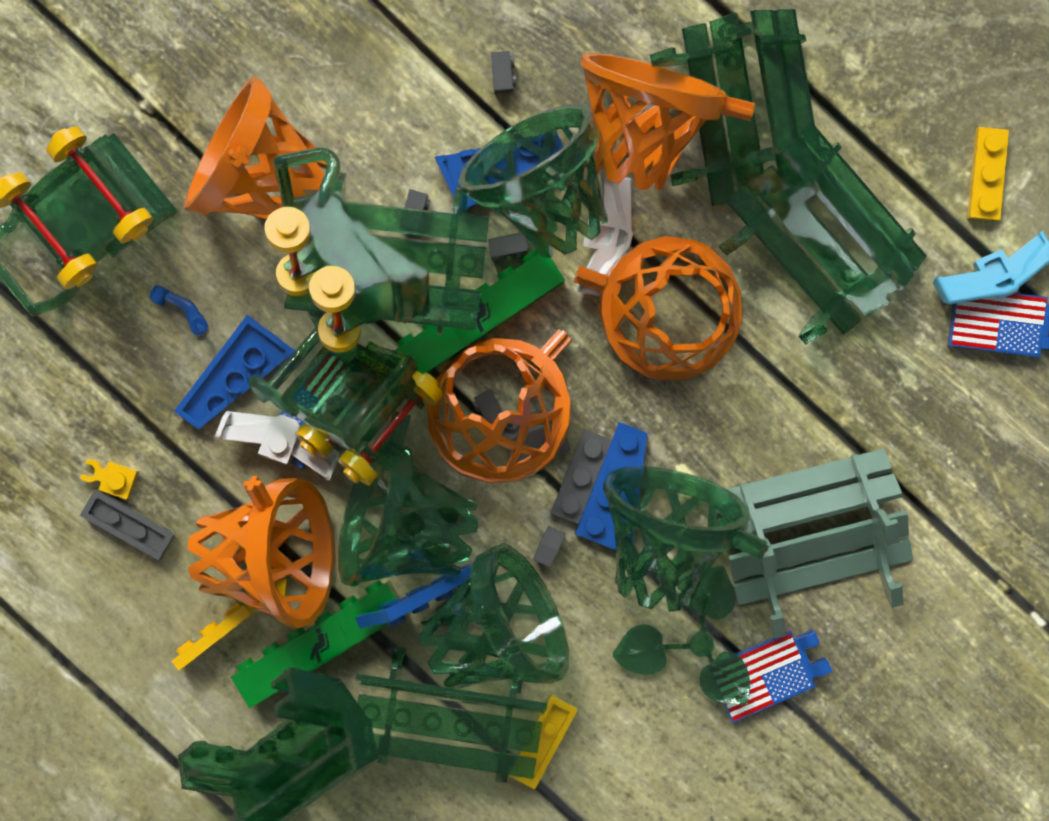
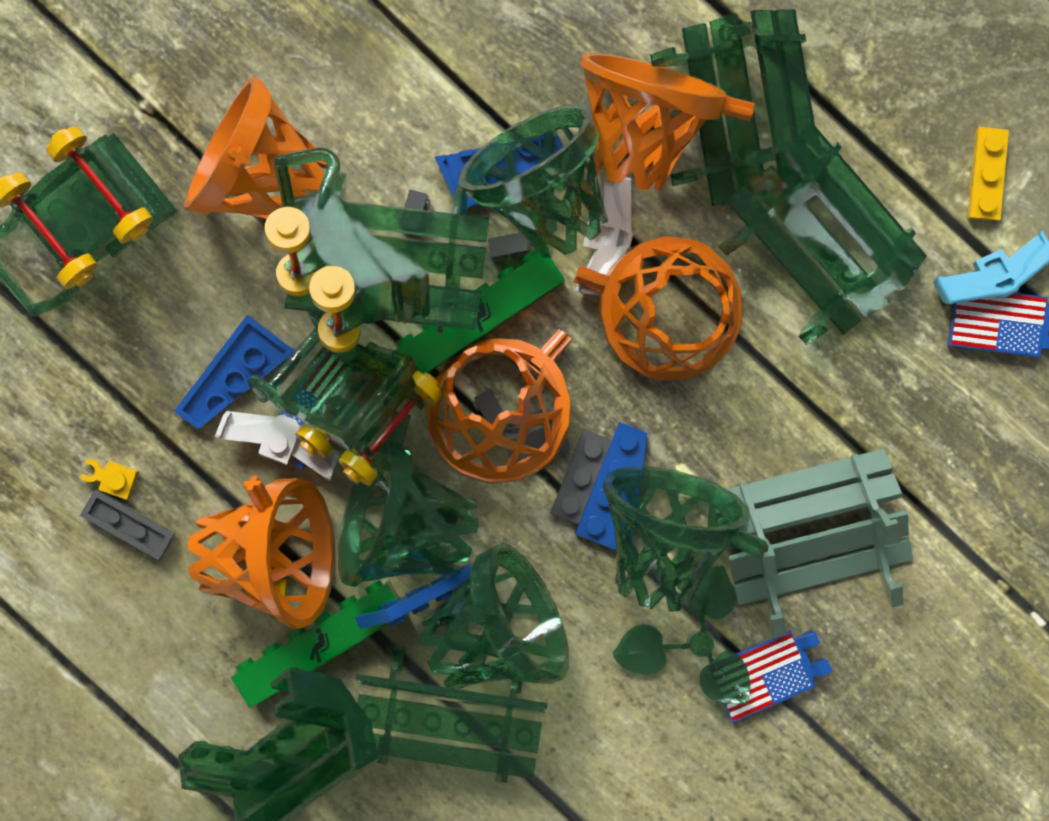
(195, 319): blue piece -> none
(212, 634): yellow plate -> none
(502, 74): dark grey piece -> none
(549, 546): dark grey piece -> none
(554, 726): yellow plate -> none

